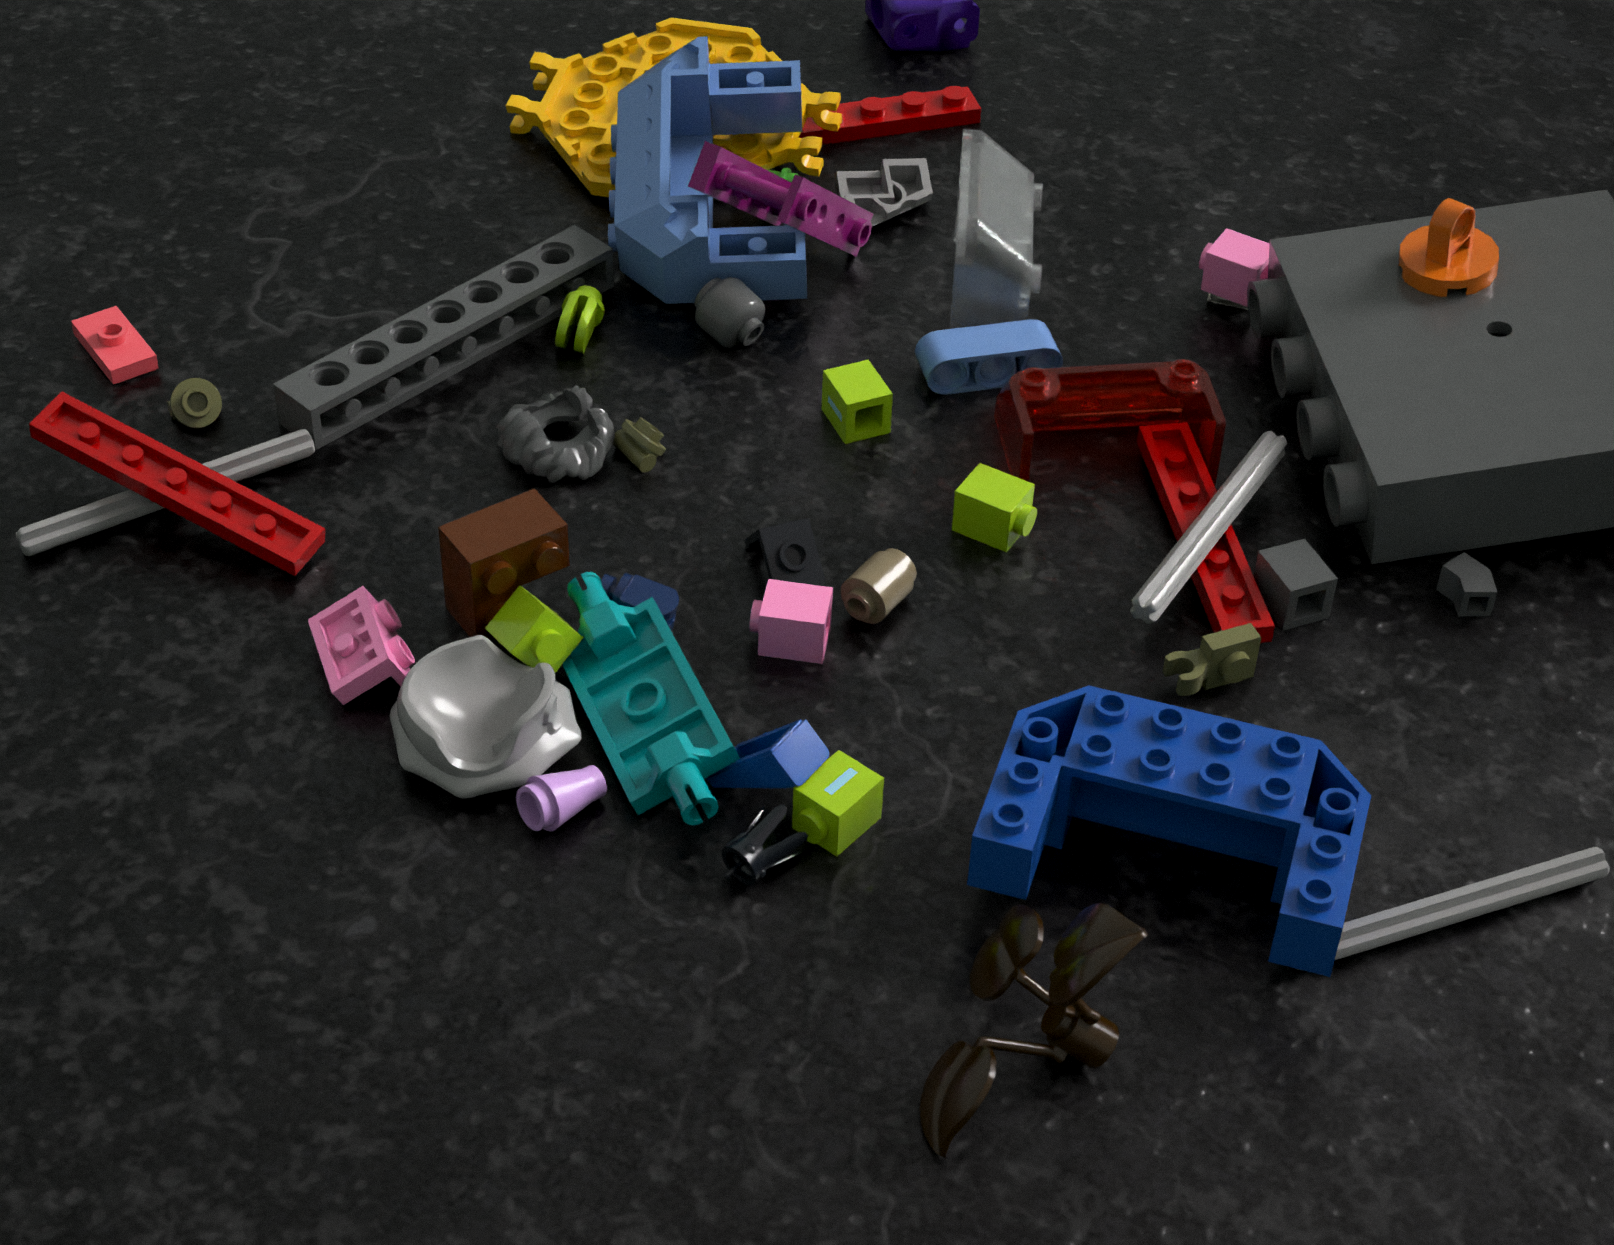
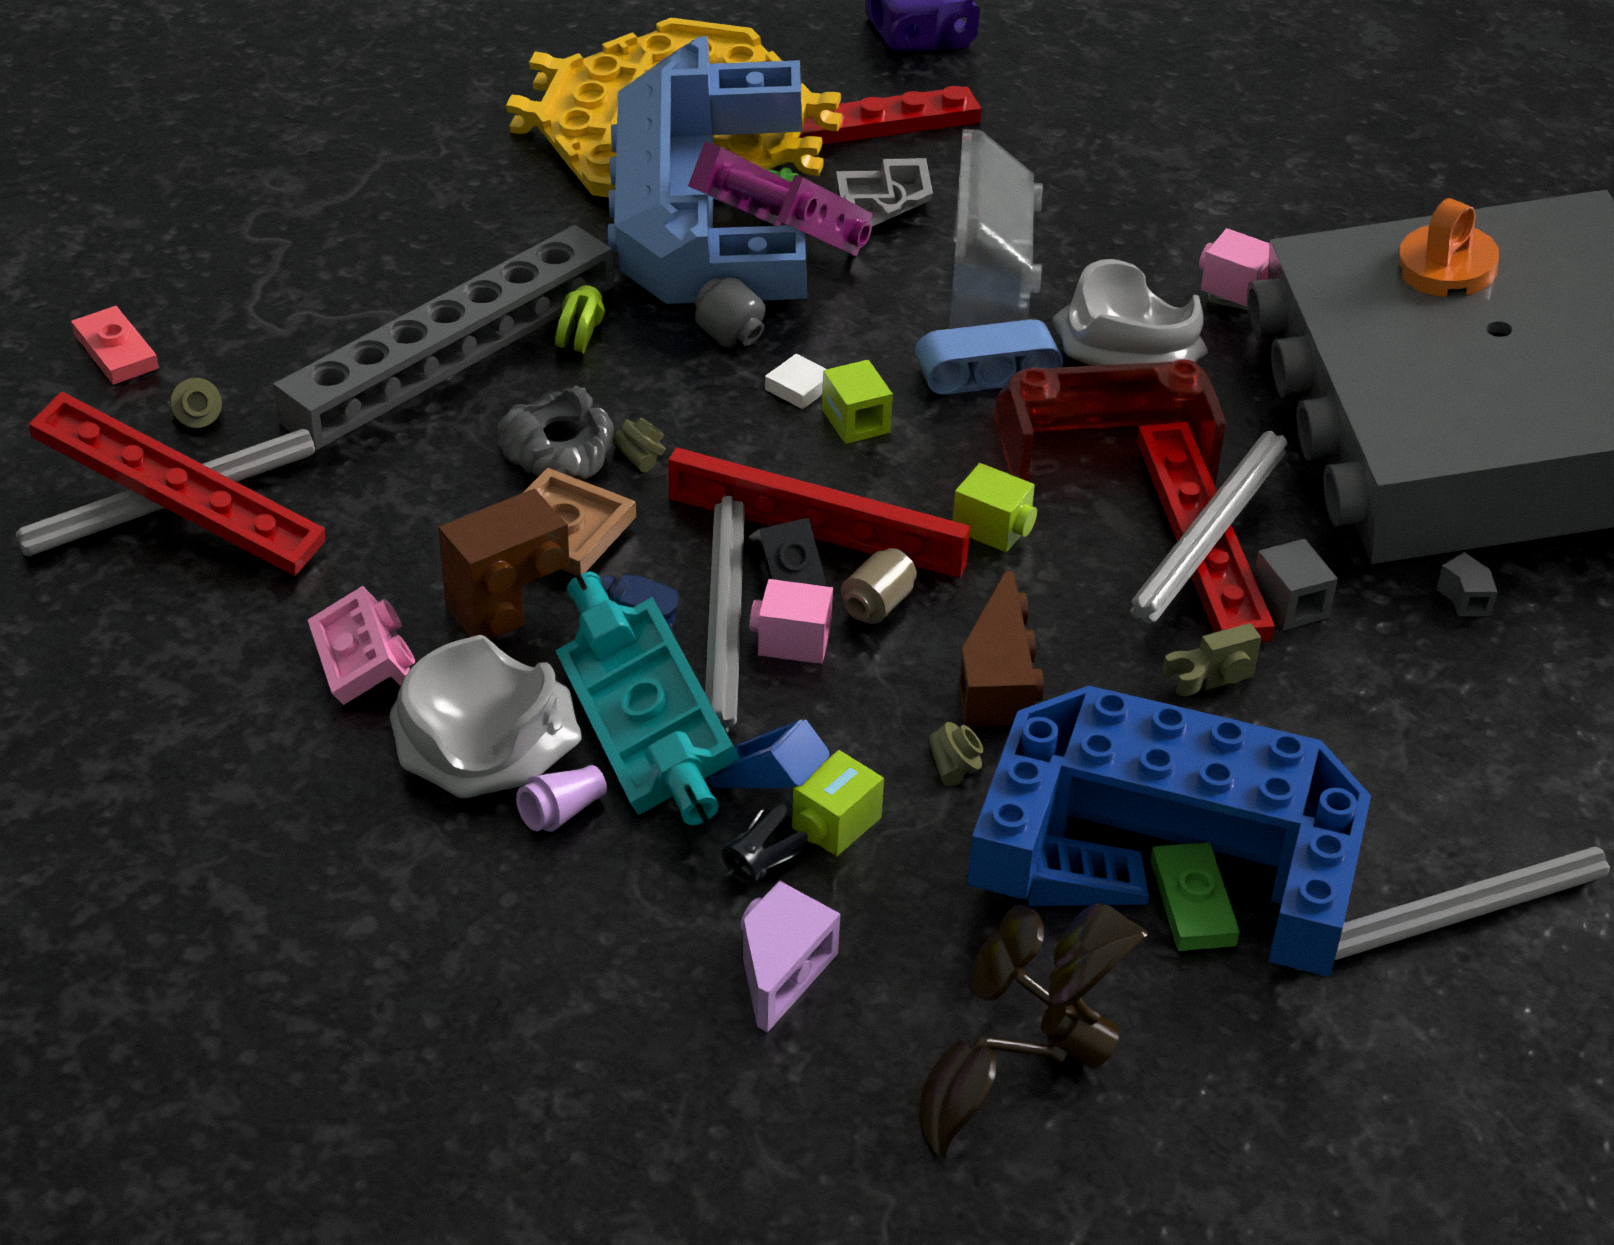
(533, 631): lime brick -> none
(592, 515): none -> medium nougat plate
(725, 610): none -> light grey axle
(785, 949): none -> lavender slope
(796, 381): none -> white tile
(833, 514): none -> red plate
(955, 752): none -> olive plate
(998, 661): none -> reddish brown slope
(1058, 886): none -> blue slope
(1123, 322): none -> light grey piece
(1194, 896): none -> bright green plate

